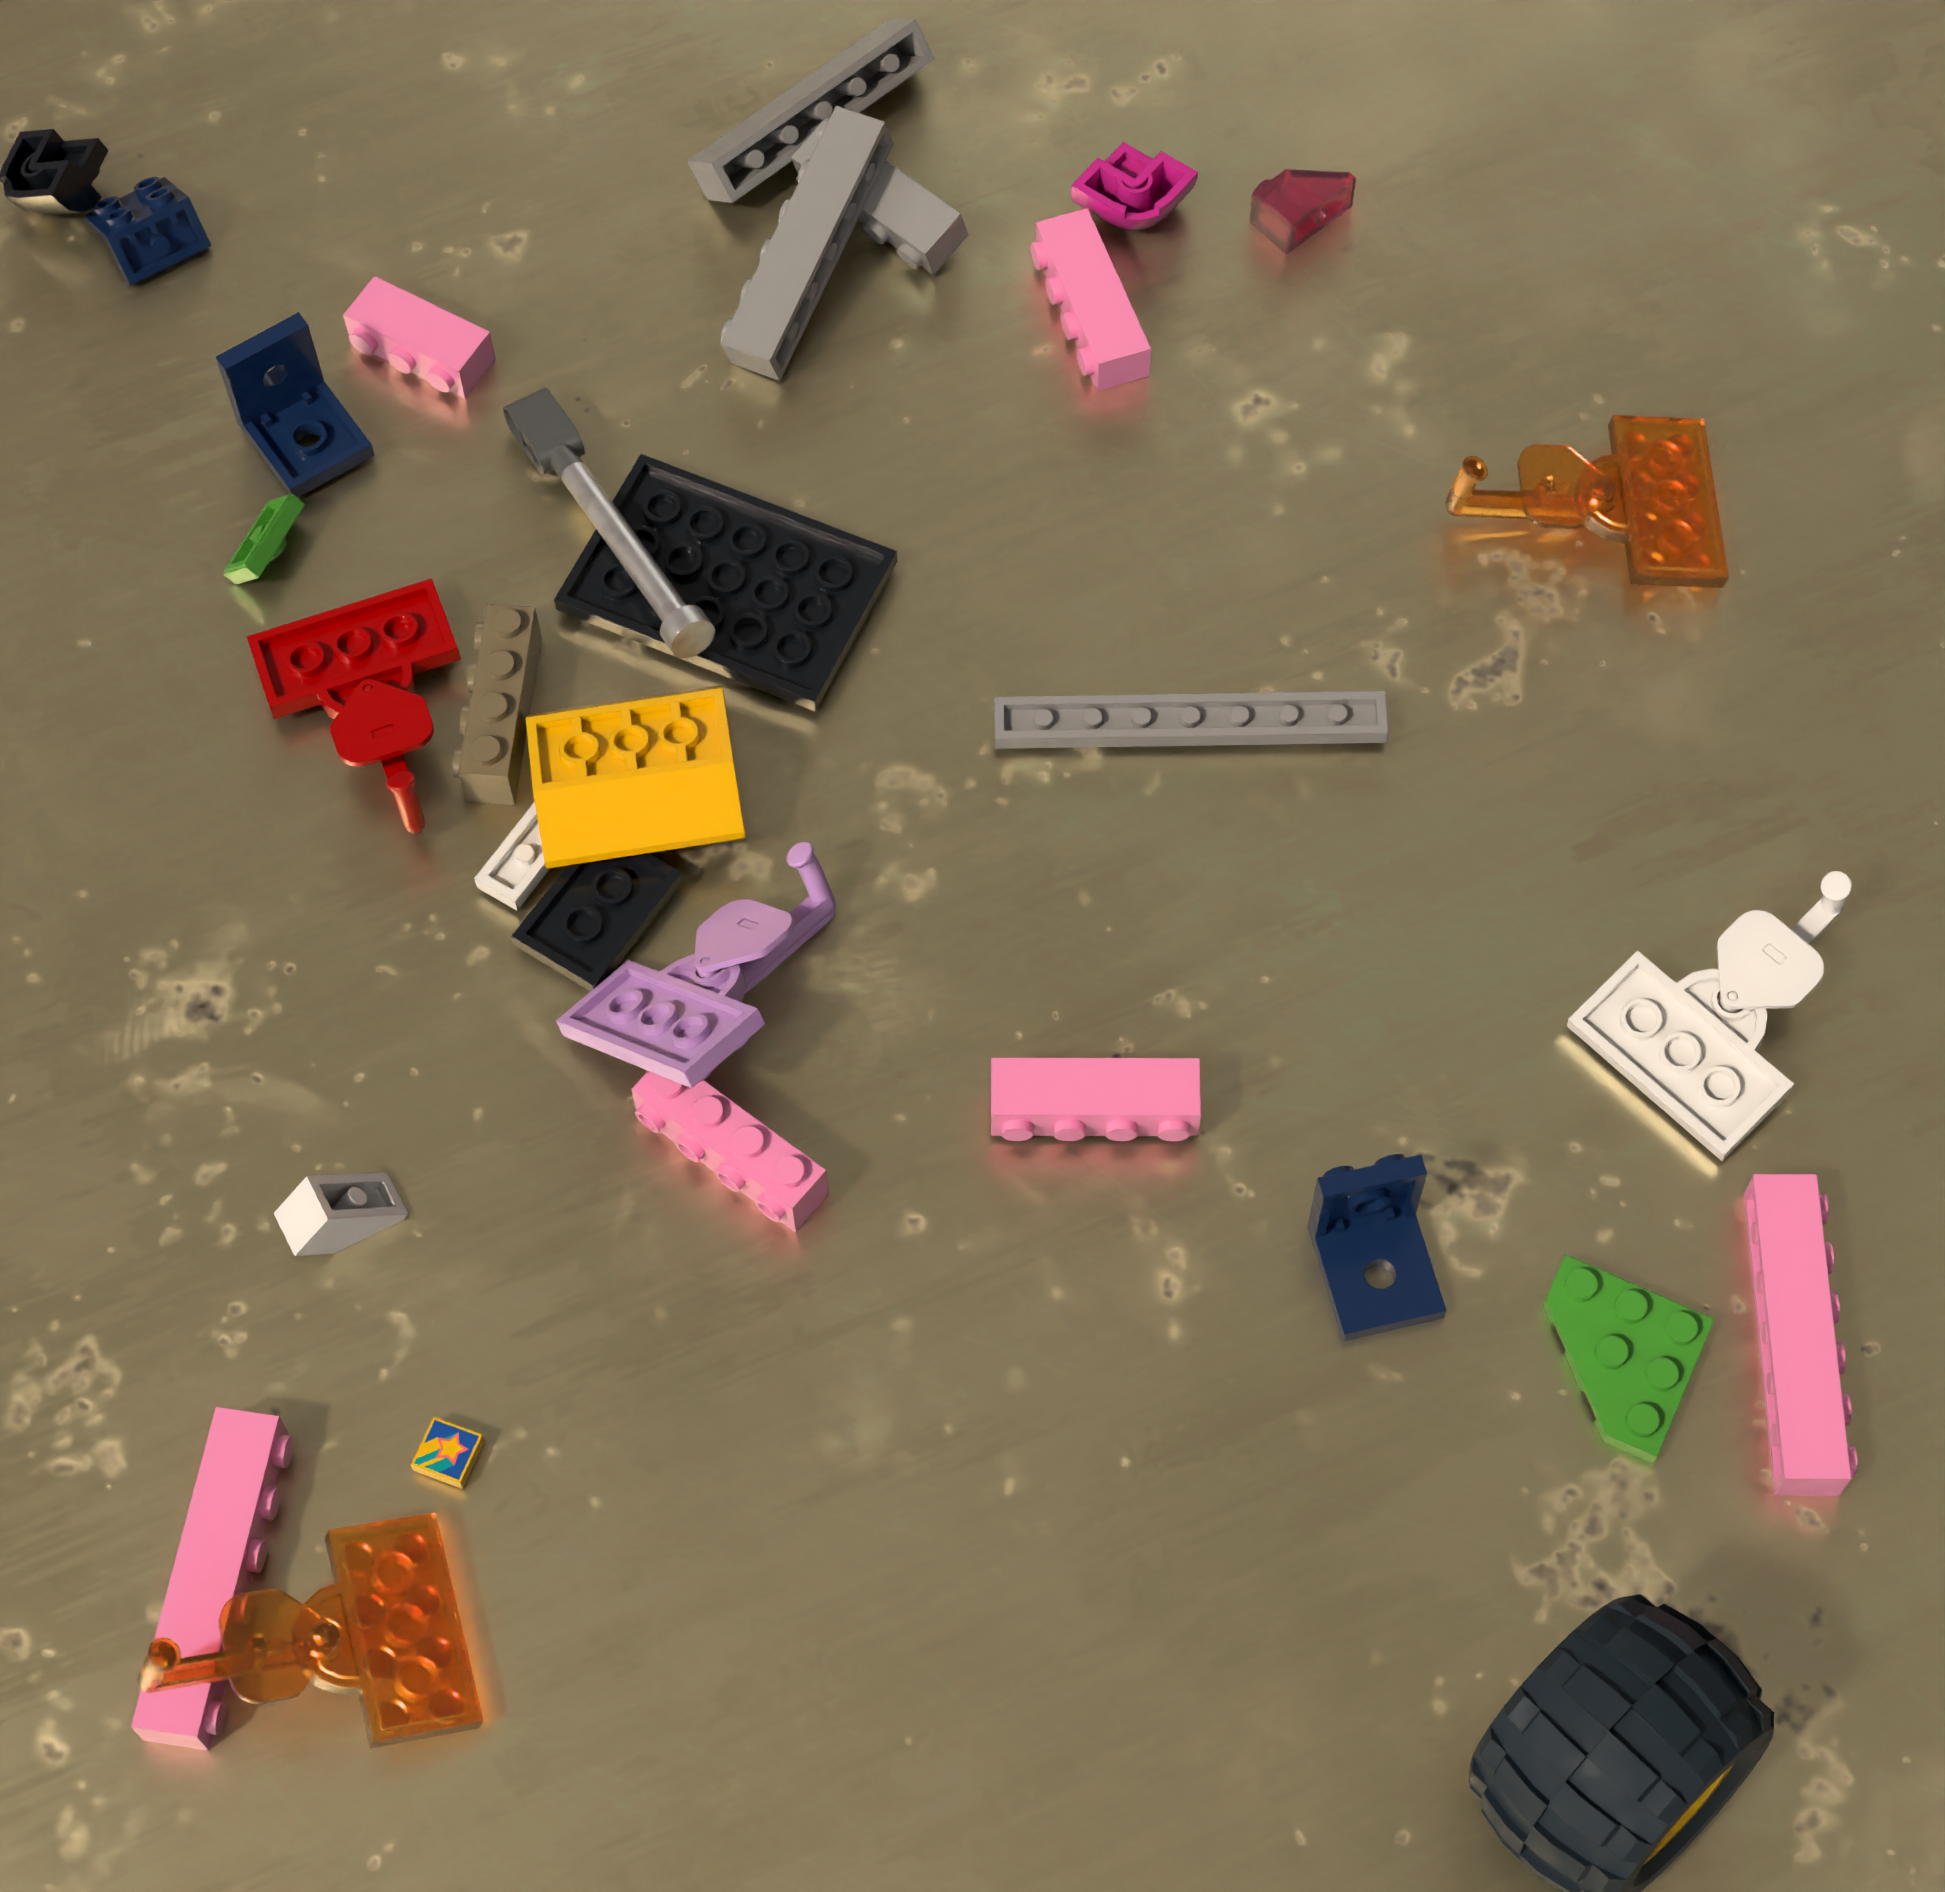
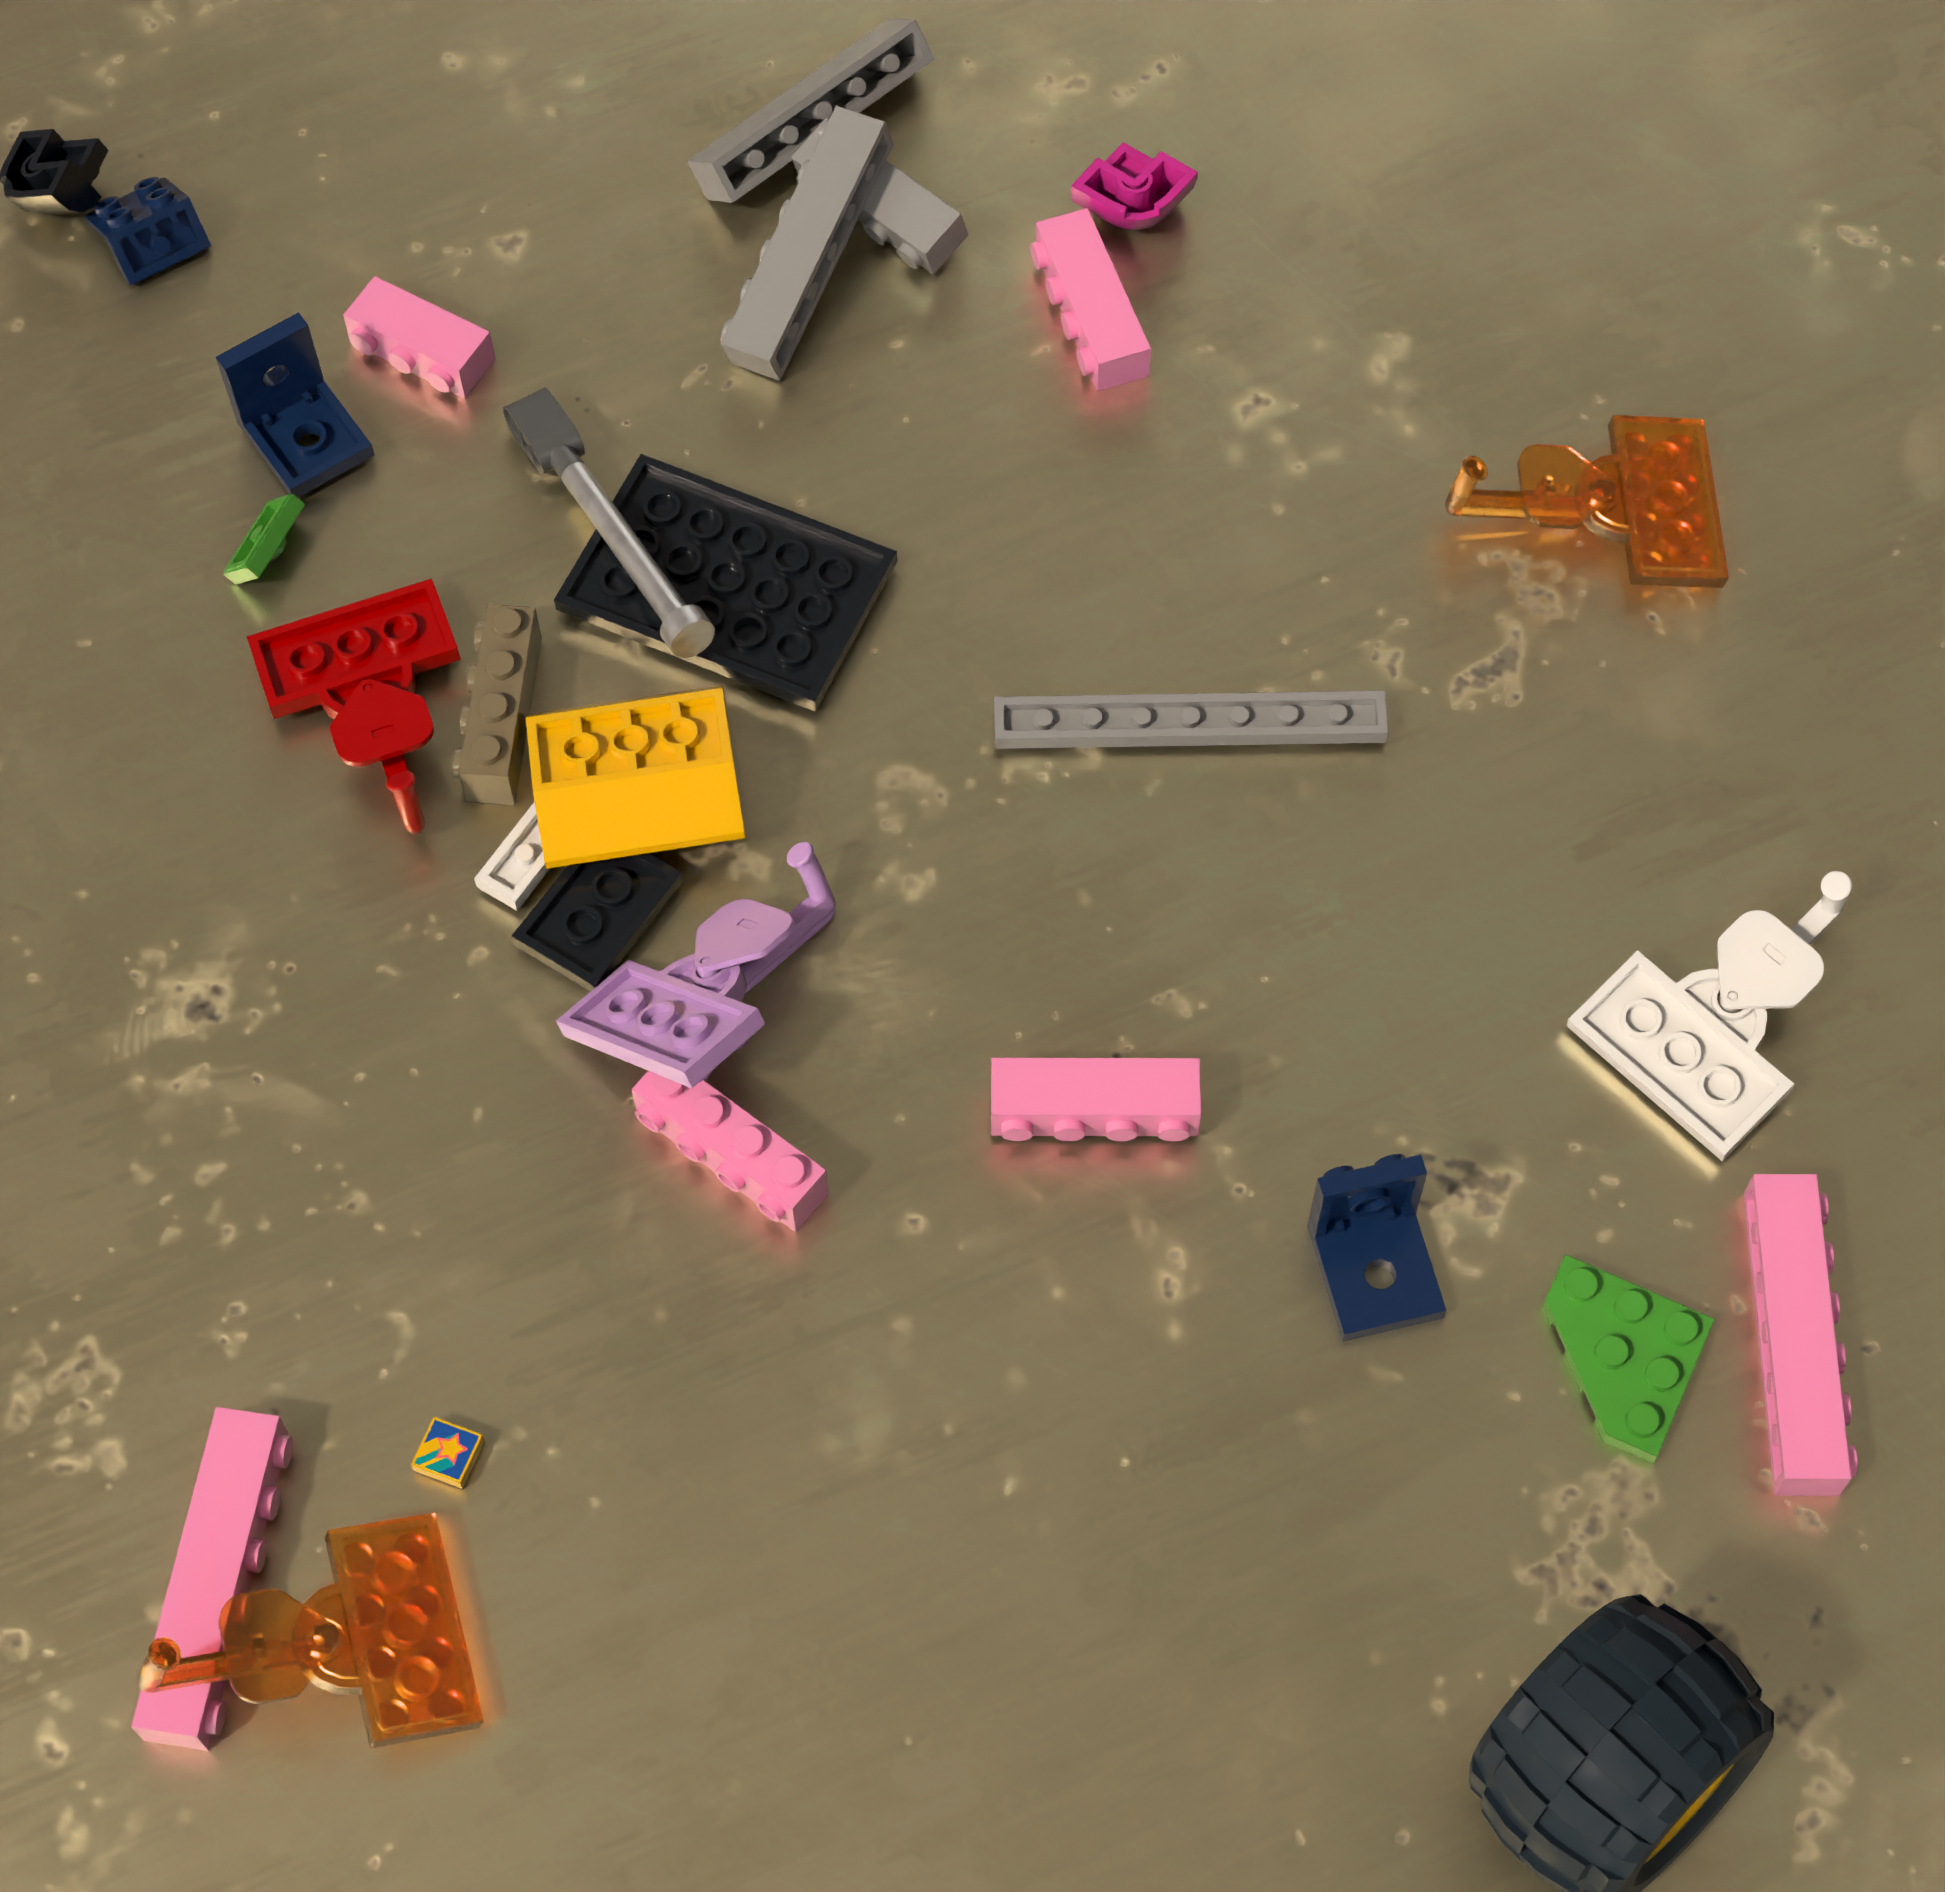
(338, 1211): white slope -> none
(1300, 204): clear pink slope -> none

